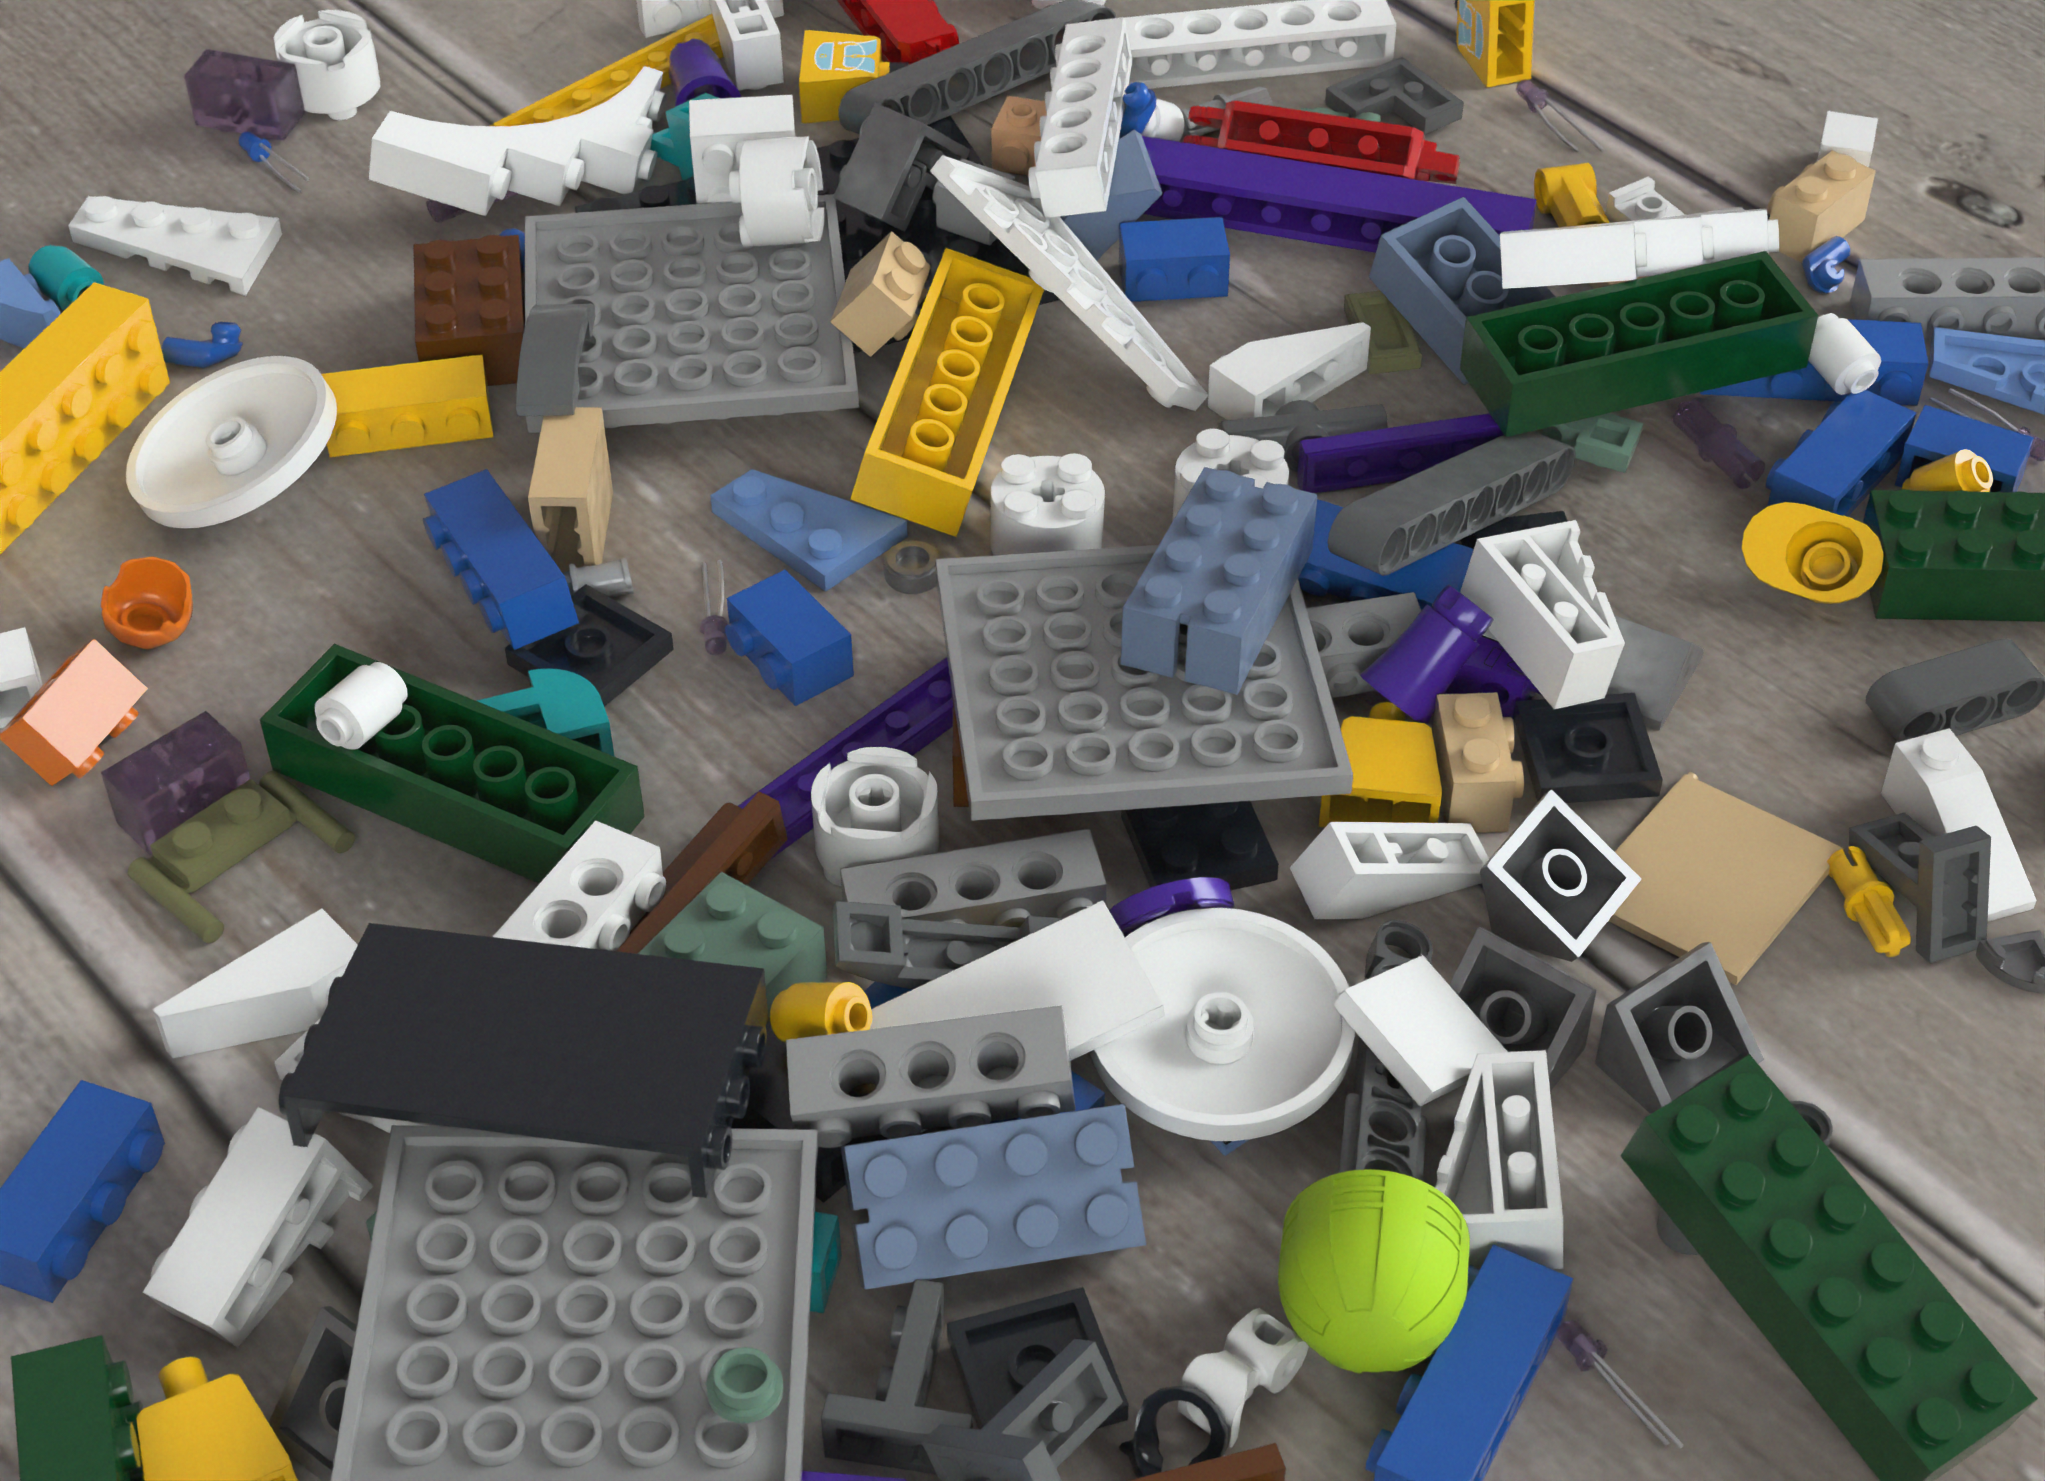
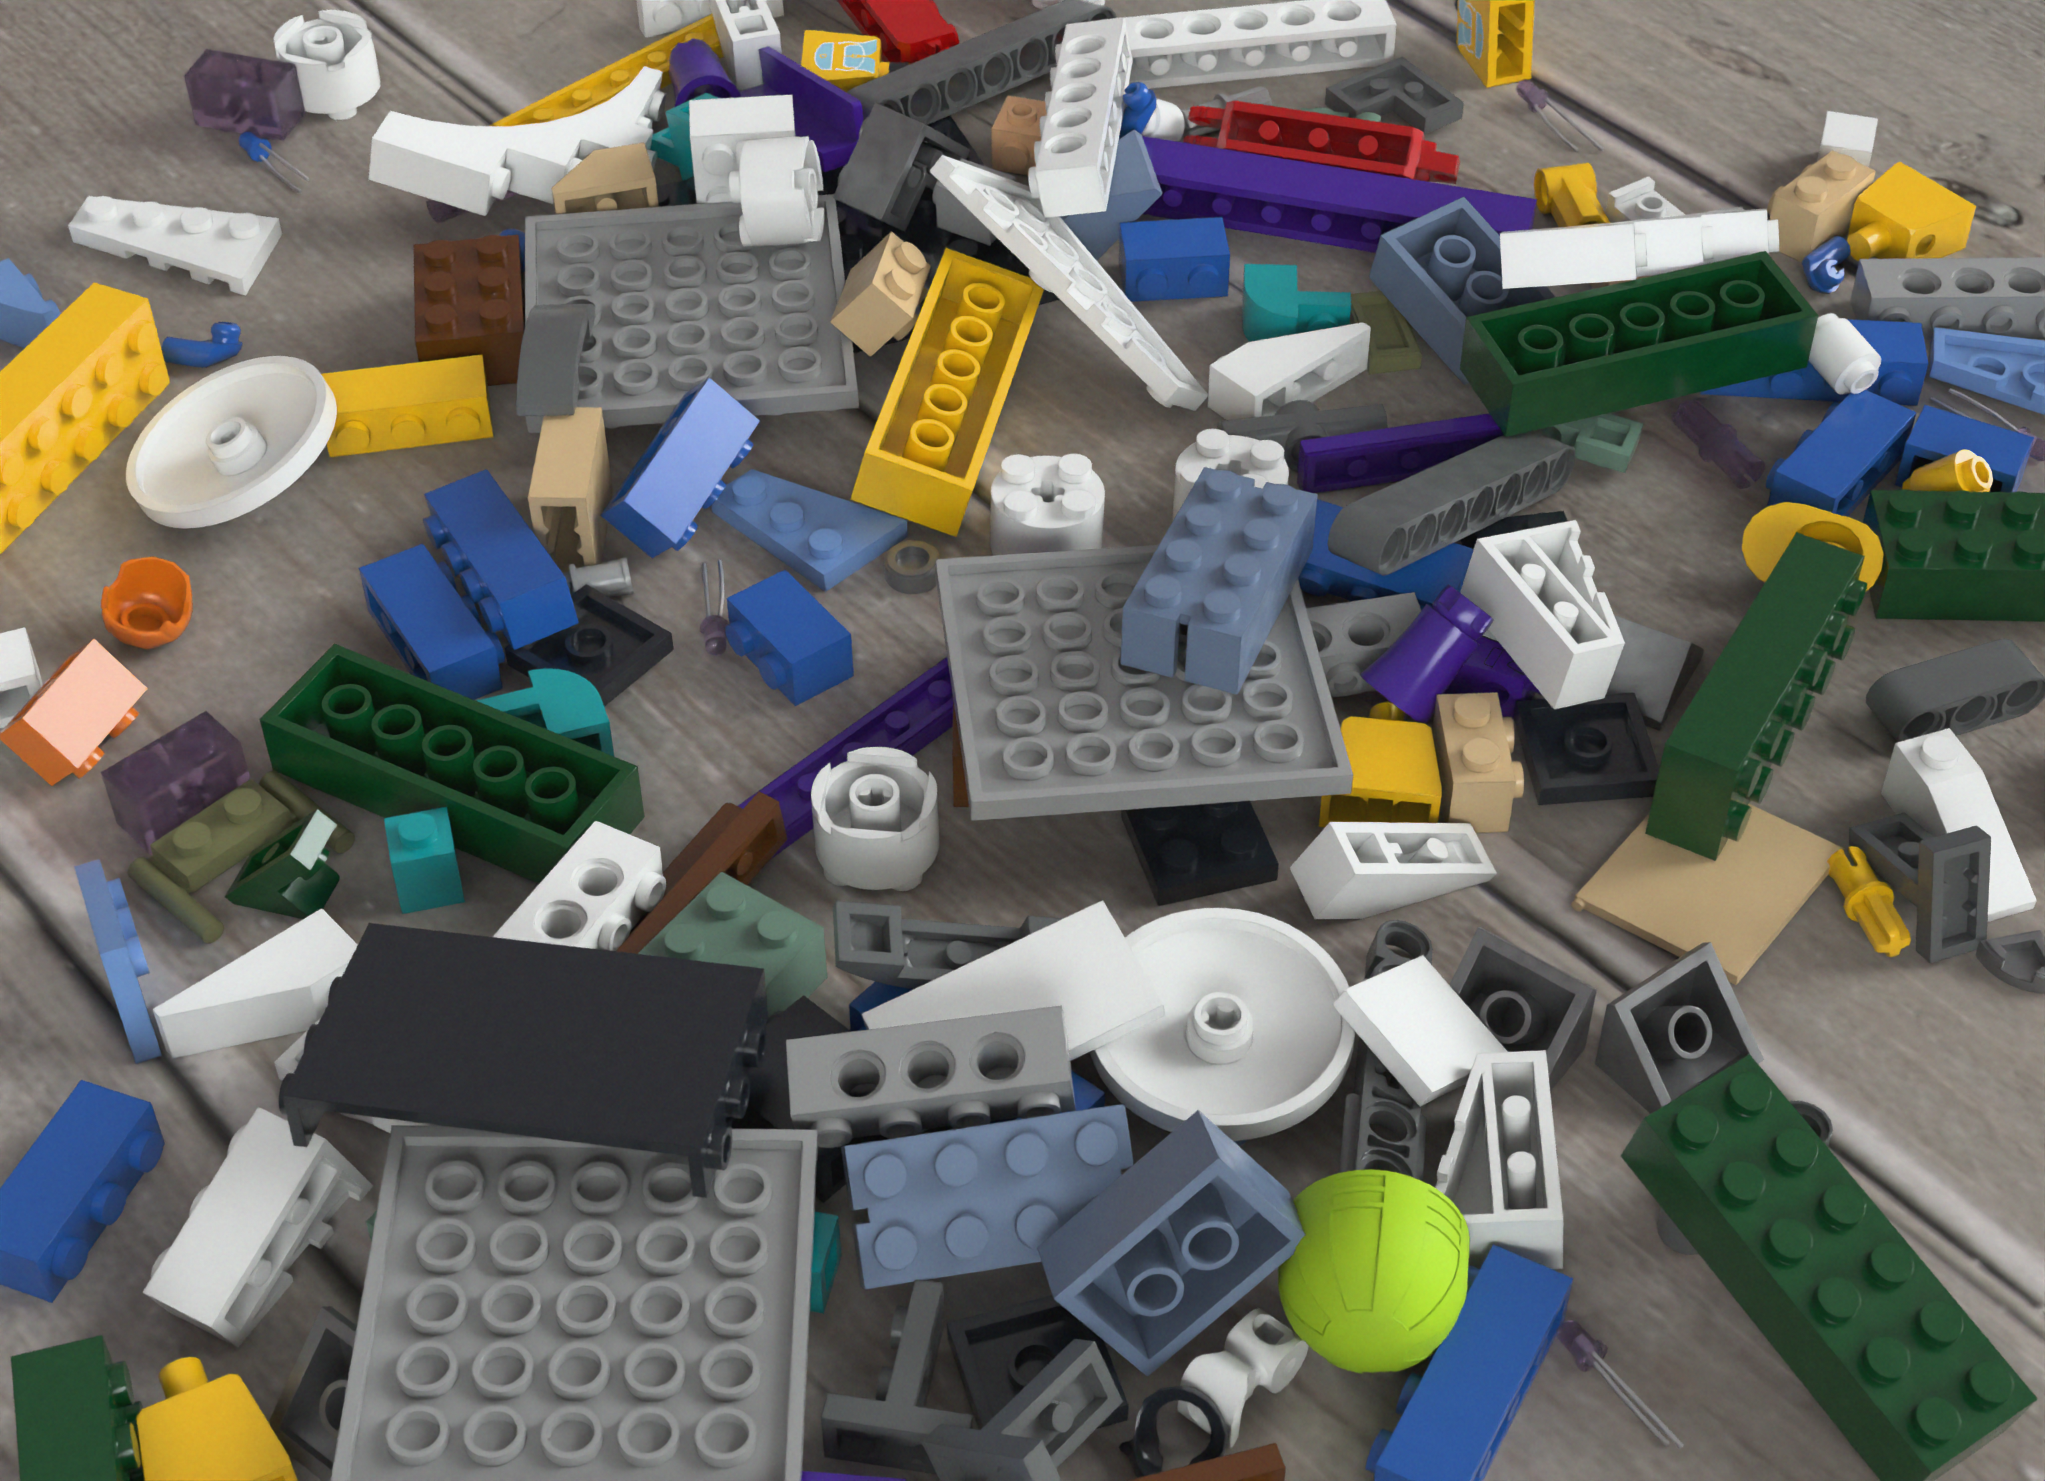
(62, 274): teal brick -> none
(120, 955): none -> medium blue wing
(289, 871): none -> dark green slope
(360, 705): white brick -> none
(424, 860): none -> teal brick
(431, 624): none -> blue brick
(608, 181): none -> tan slope
(682, 469): none -> brick
(744, 1385): sand green plate -> none
(819, 108): none -> dark purple panel
(819, 1010): yellow brick -> none
(988, 882): light grey brick -> none
(1170, 899): dark purple tile -> none
(1171, 1244): none -> sand blue brick
(1277, 309): none -> teal brick
(1554, 882): flat silver slope -> none
(1756, 697): none -> dark green brick
(1908, 218): none -> yellow torso

